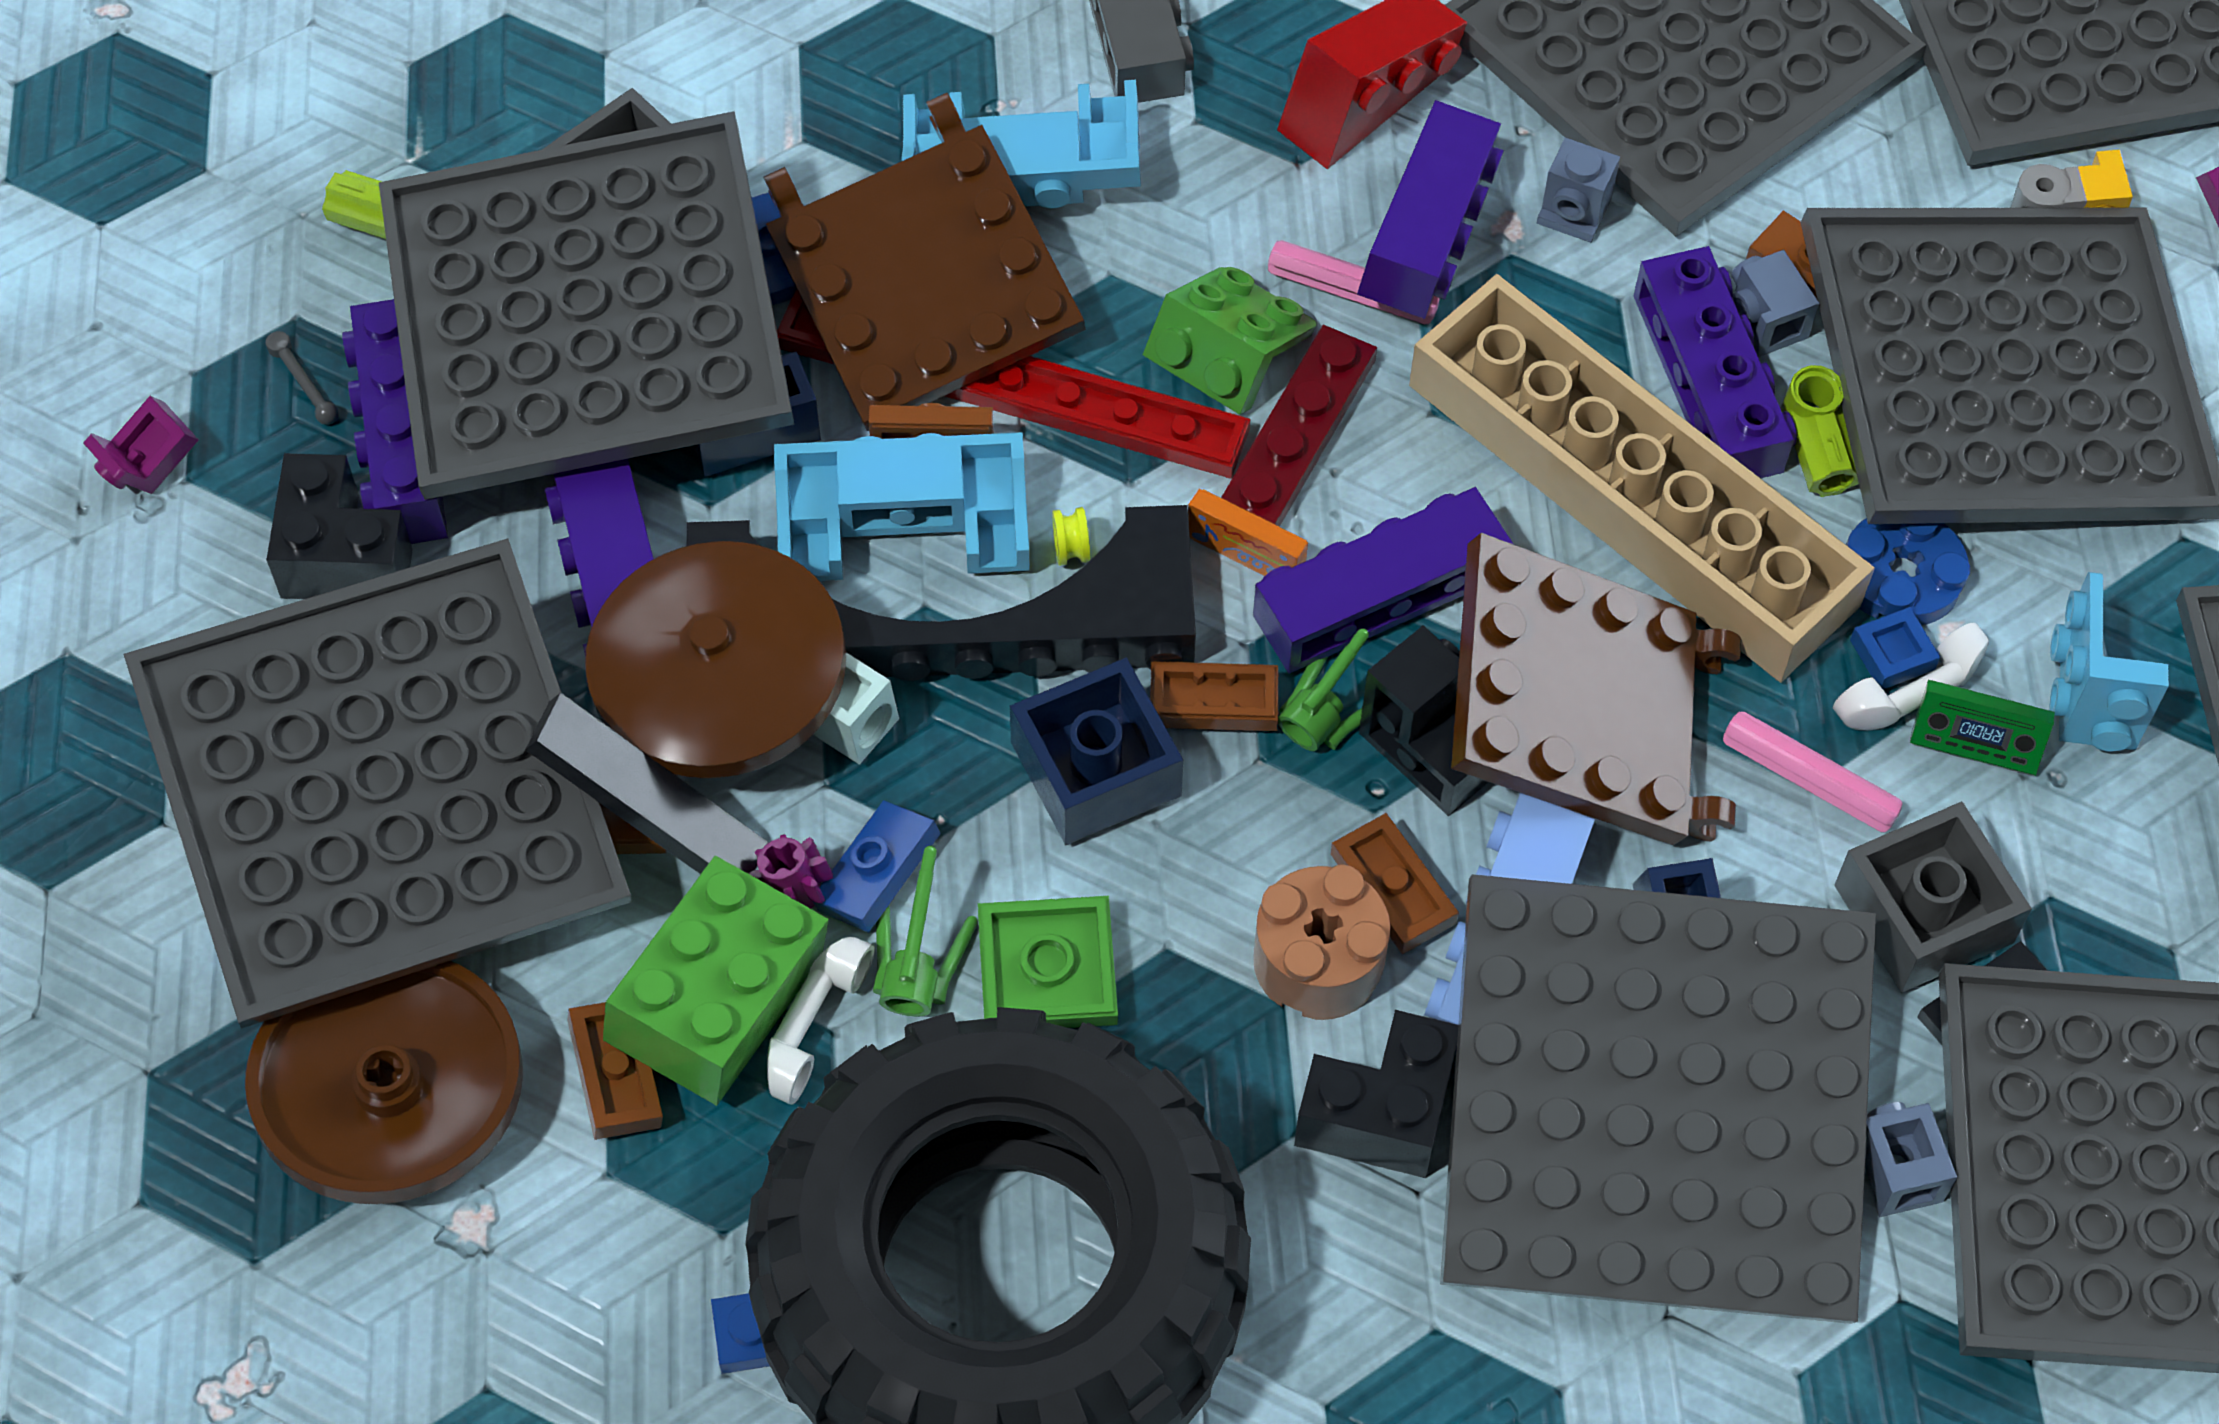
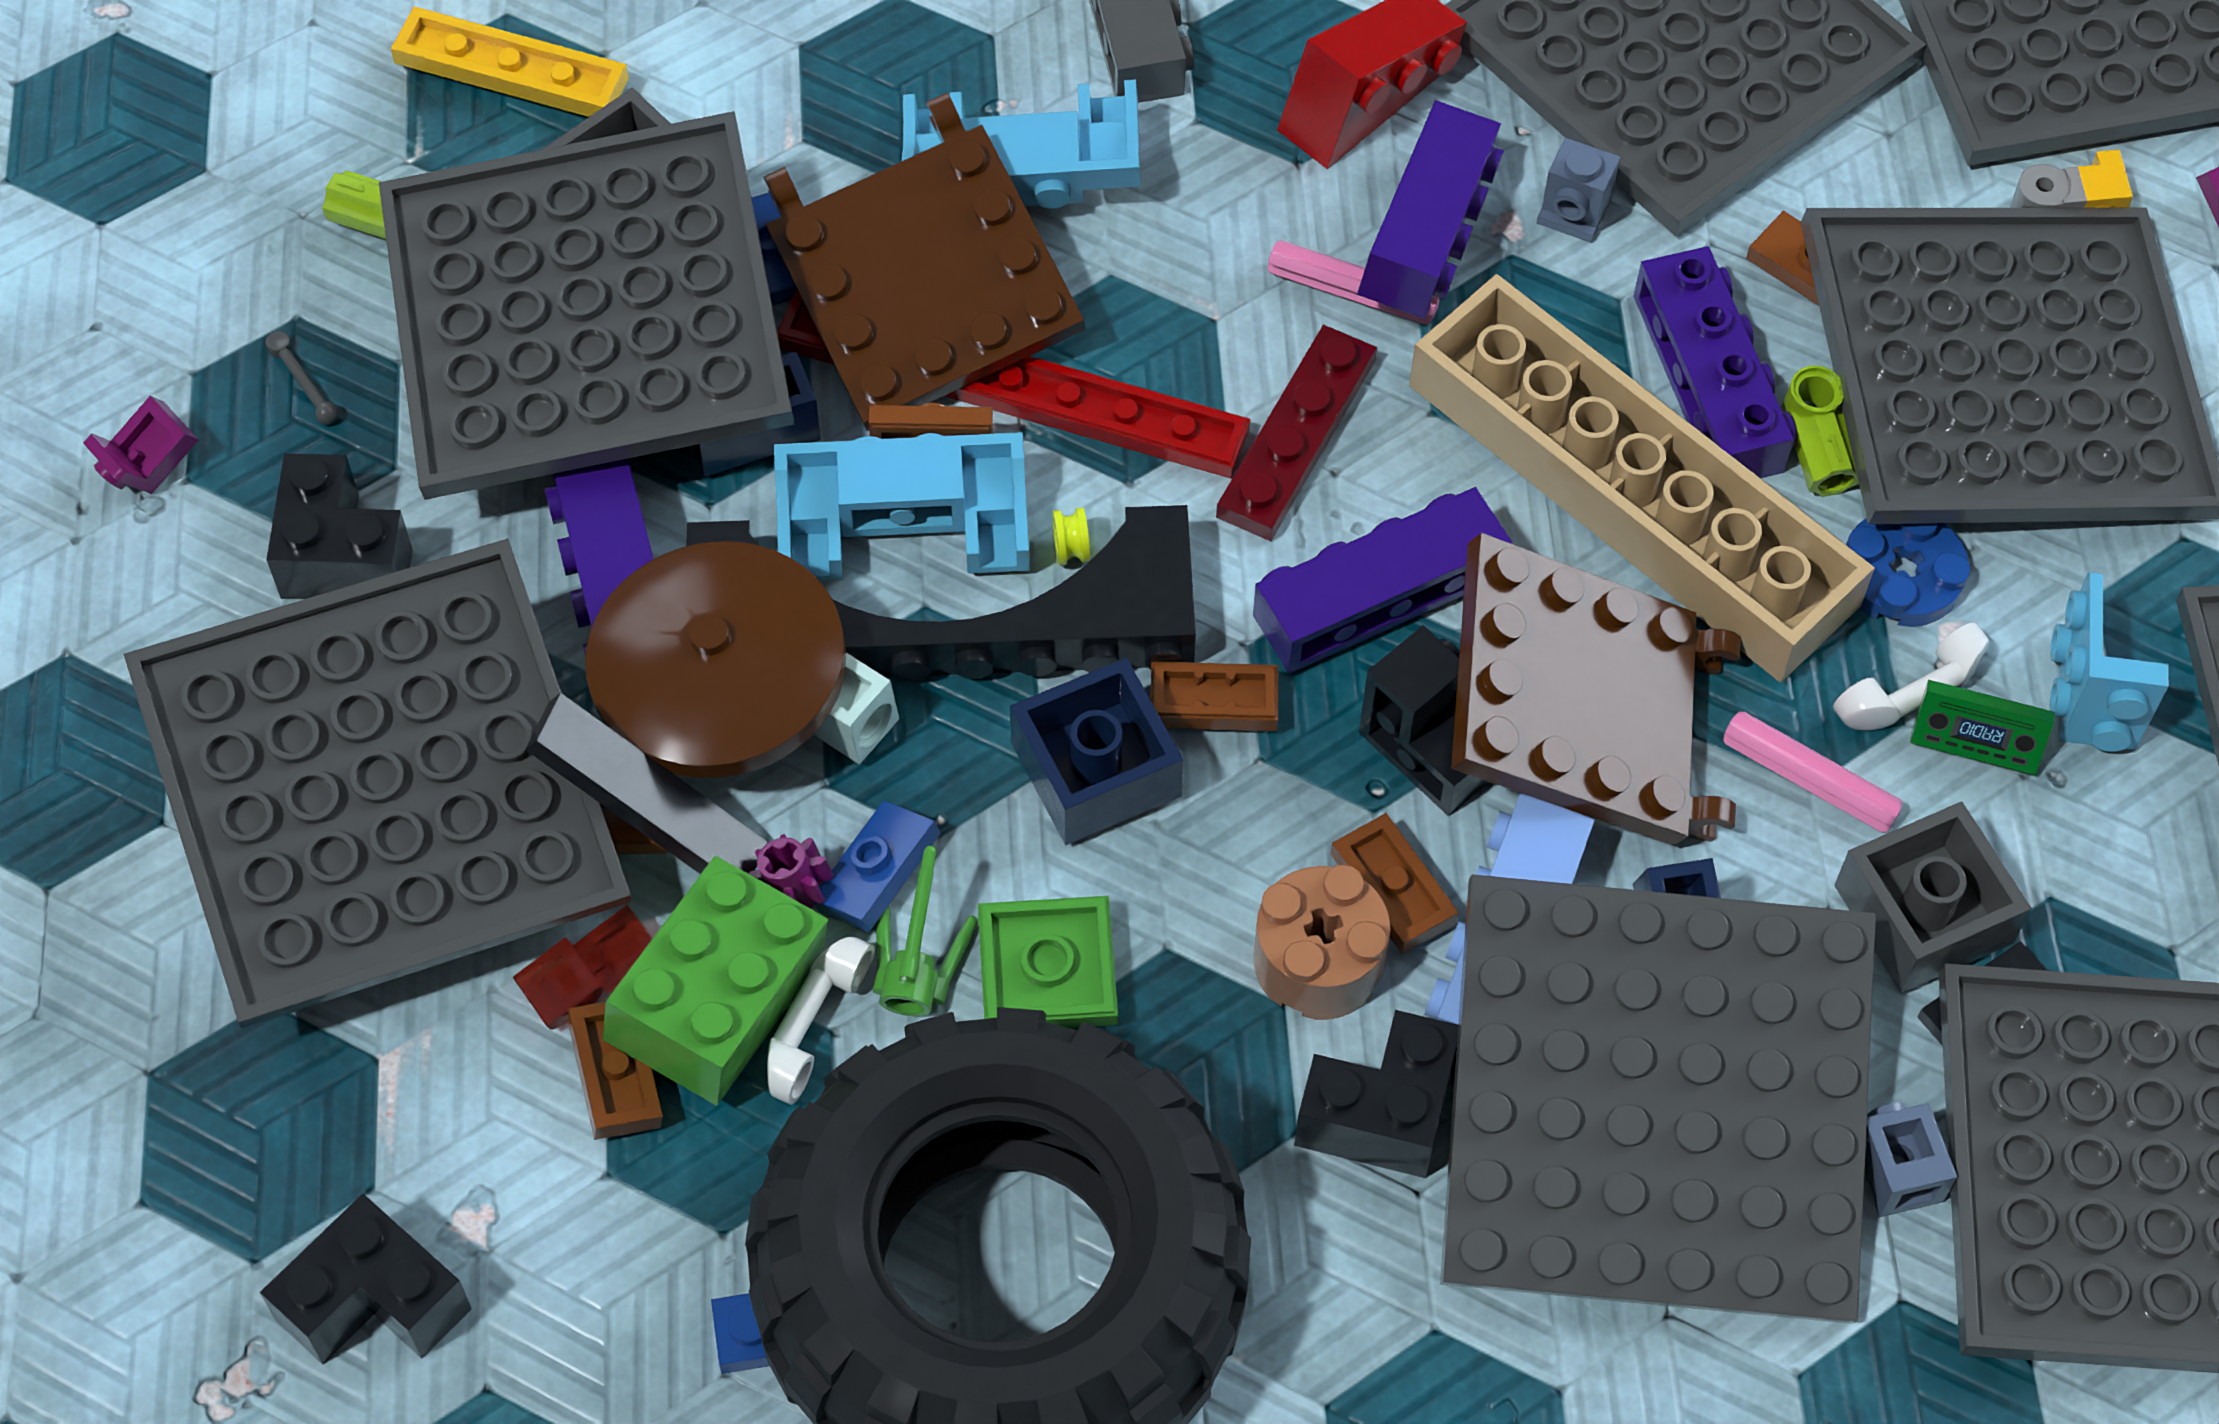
(364, 1270): none -> black brick
(387, 434): dark purple brick -> none
(387, 1086): reddish brown dish -> none
(508, 62): none -> yellow plate
(583, 971): none -> clear red slope
(1224, 335): bright green bracket -> none
(1242, 535): orange tile -> none
(1314, 710): bright green plant -> none
(1774, 301): sand blue brick -> none
(1895, 648): blue plate -> none

